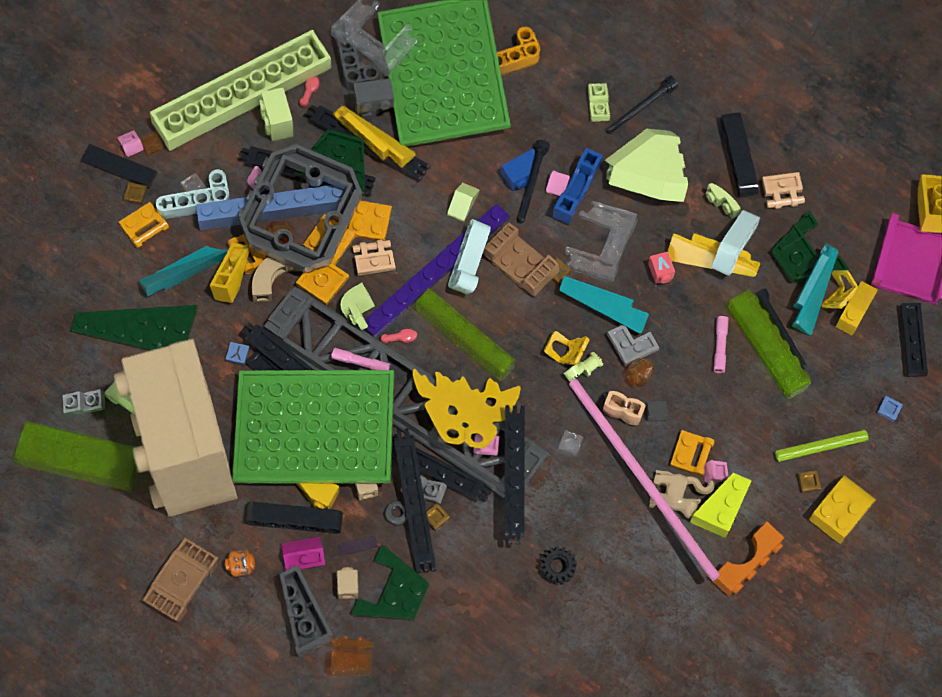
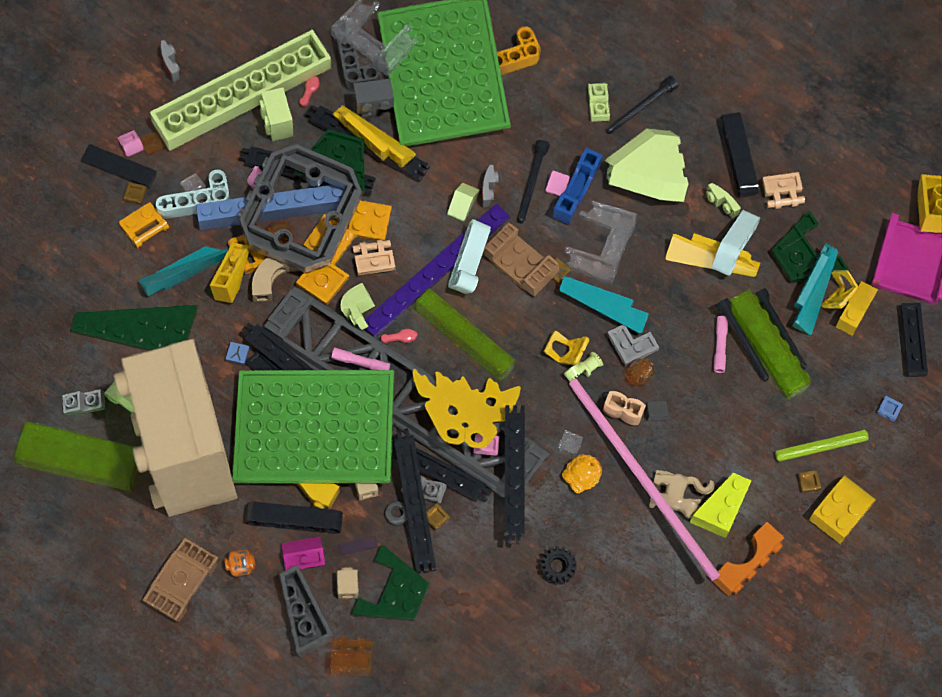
(169, 60): none -> light grey slope
(489, 182): none -> light grey slope
(518, 170): blue slope -> none
(582, 473): none -> light orange hair
(661, 268): coral brick -> none
(685, 452): light orange plate -> none
(716, 471): bright pink slope -> none
(725, 308): none -> black piece

